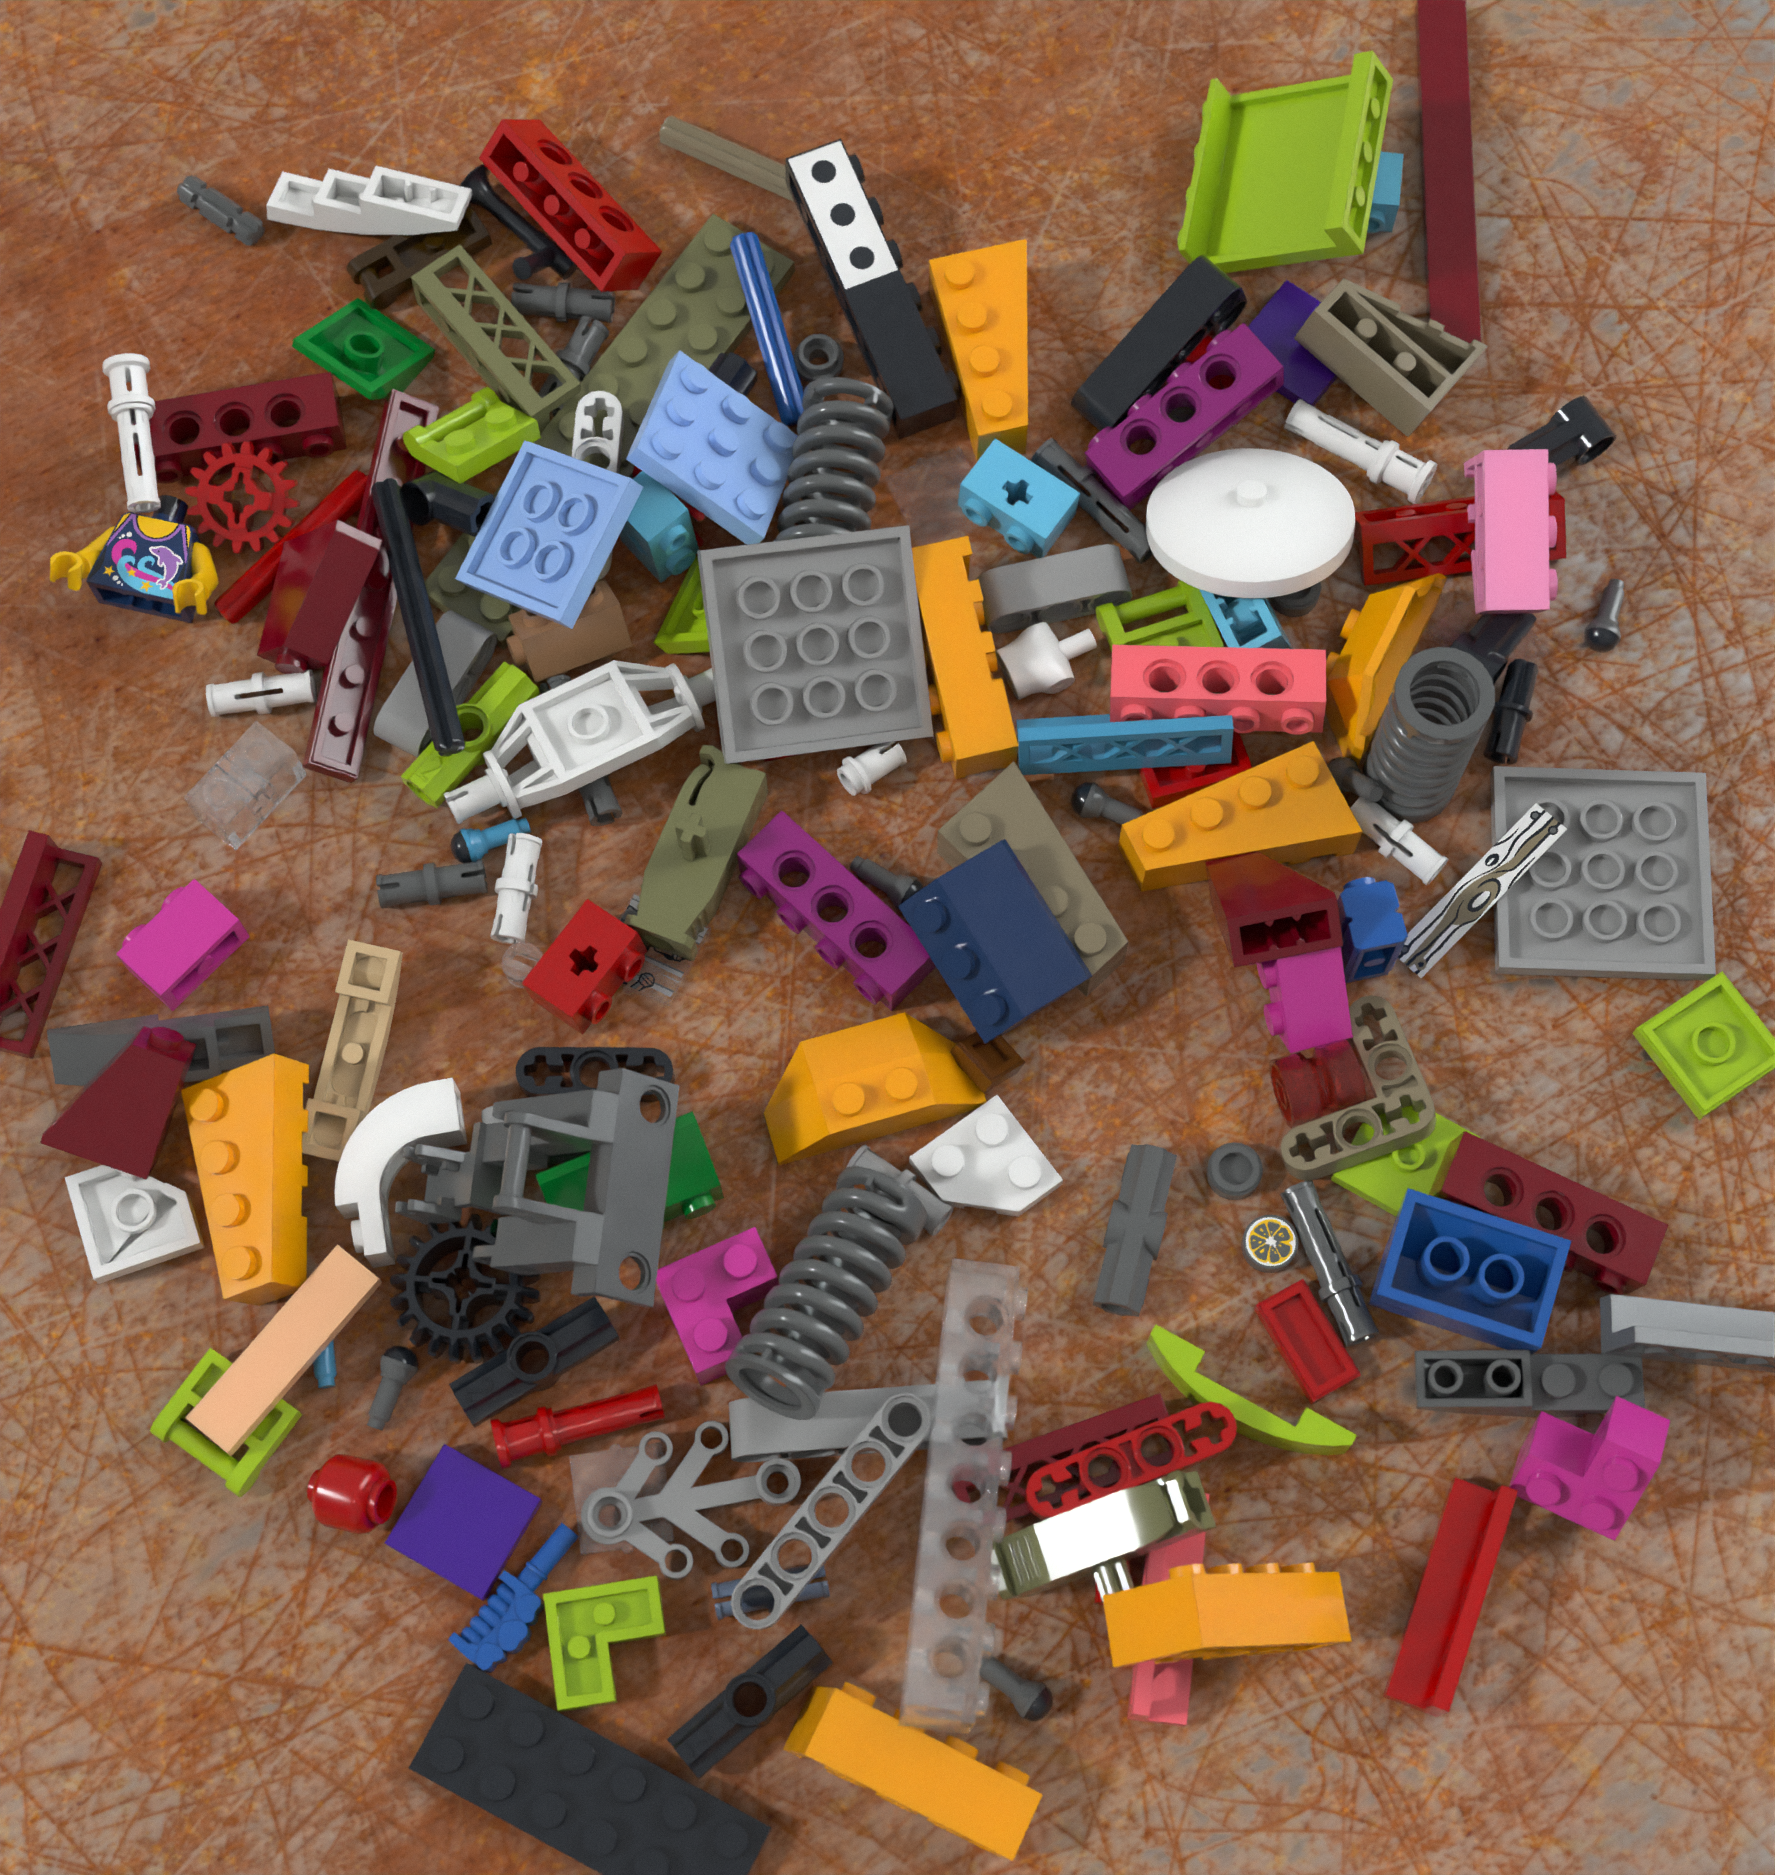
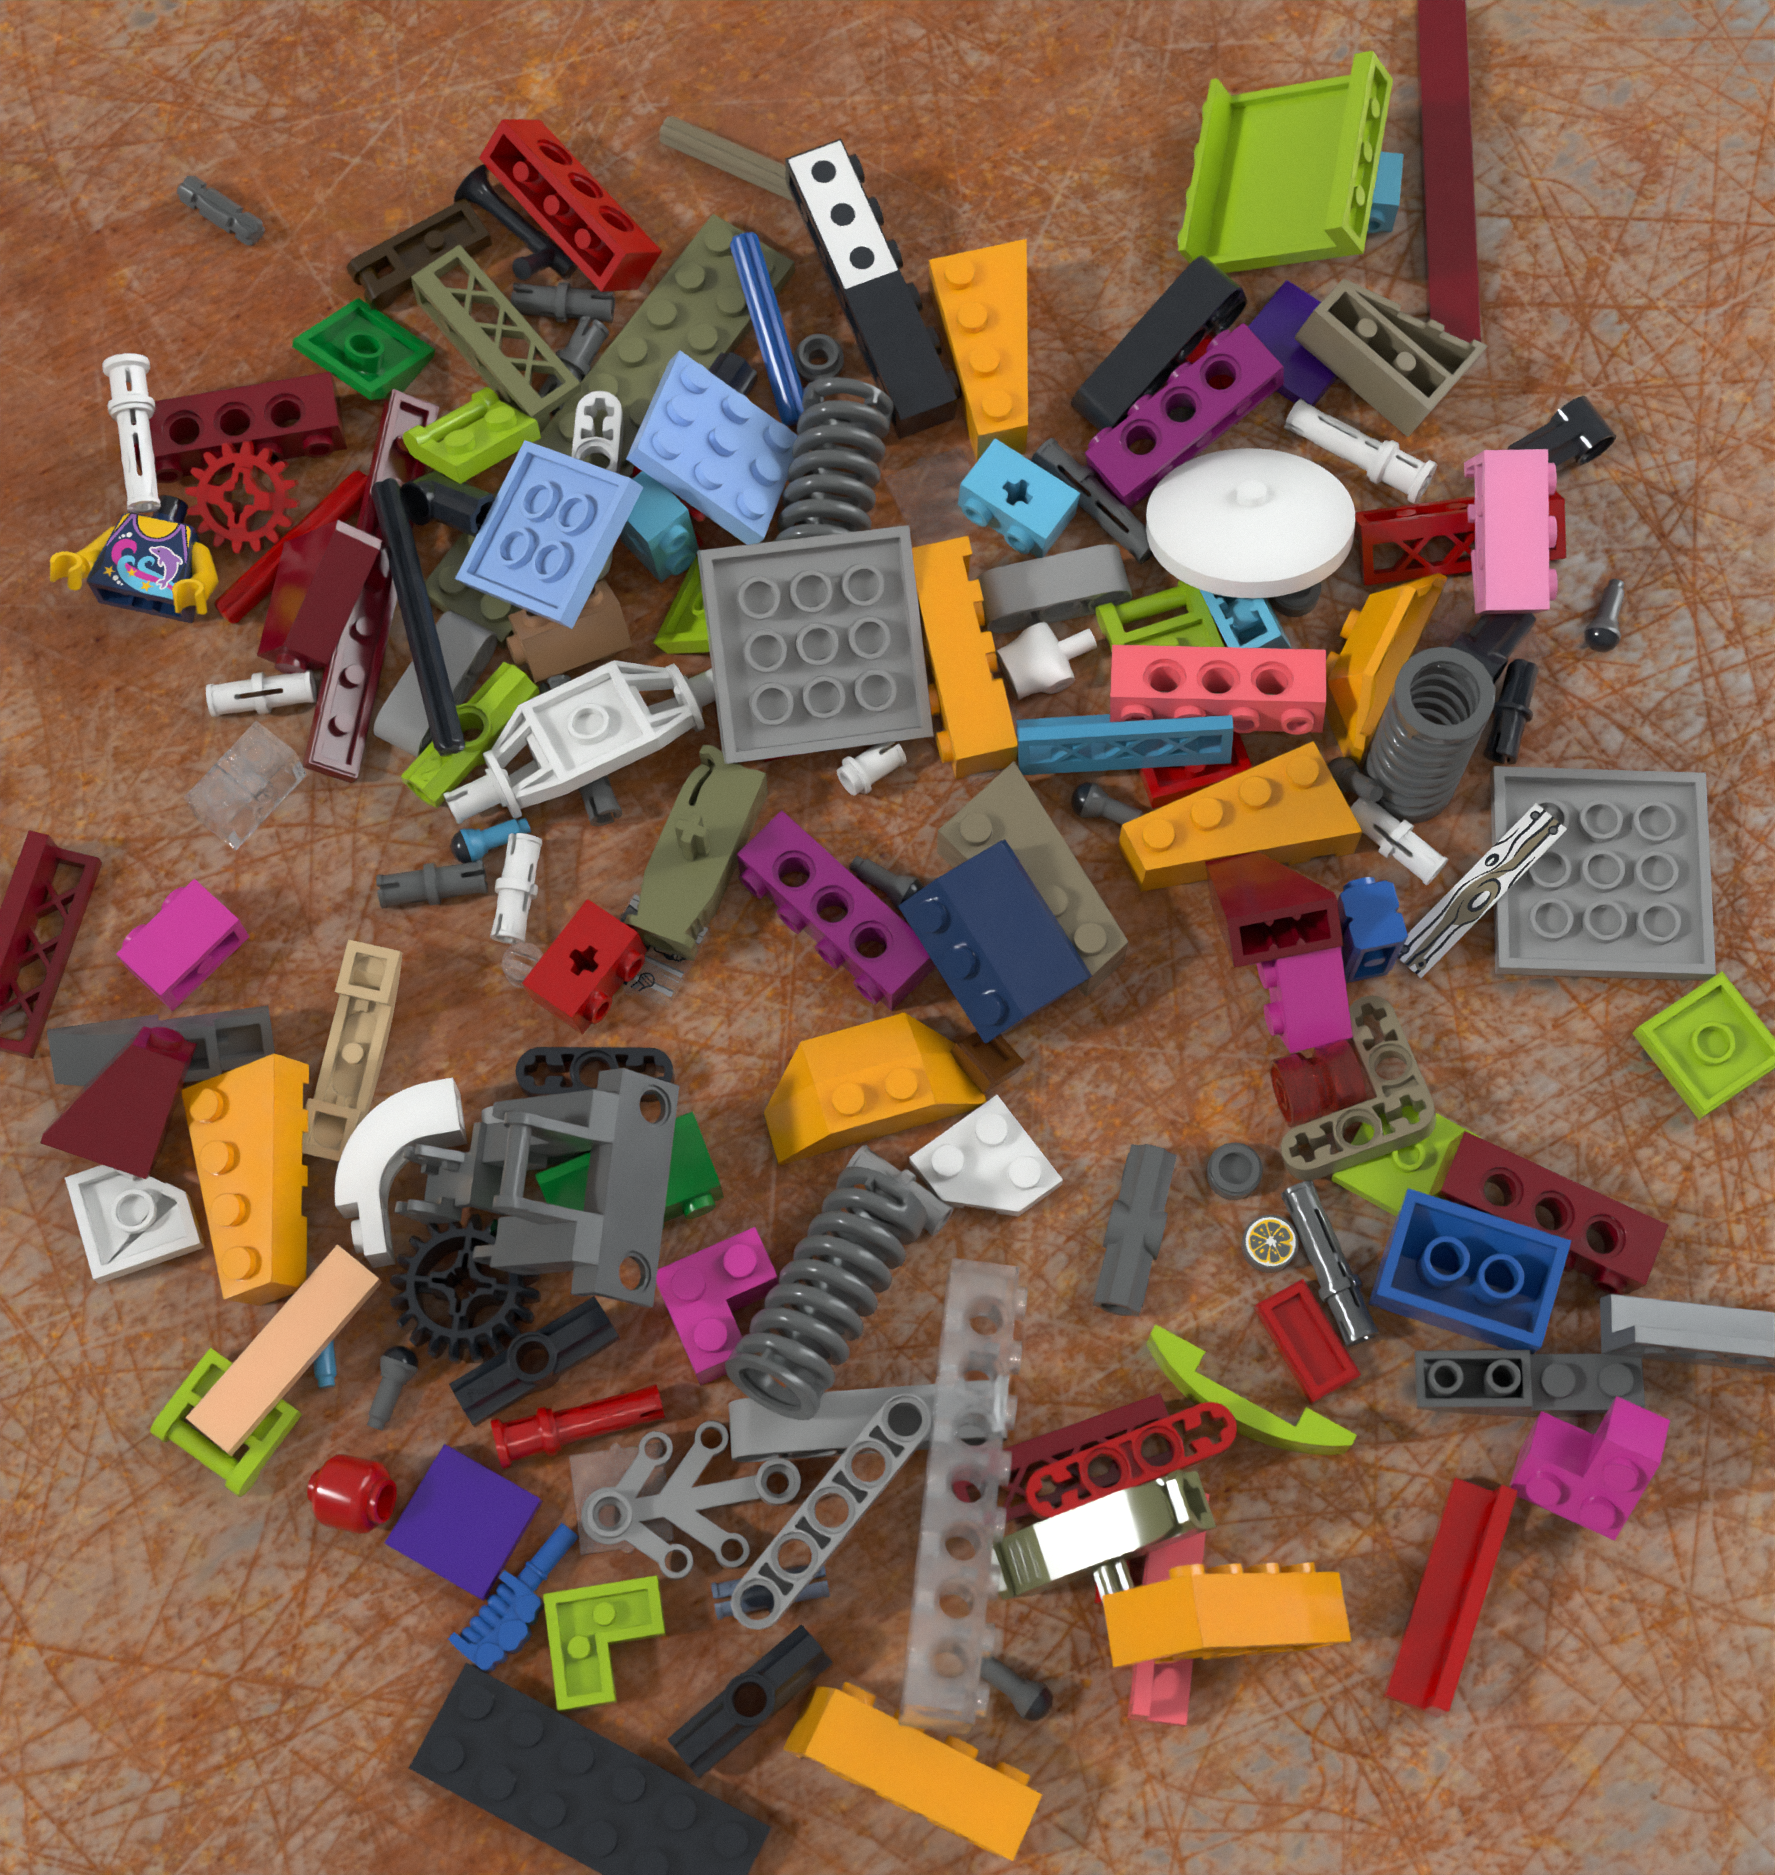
(380, 205): white slope -> none

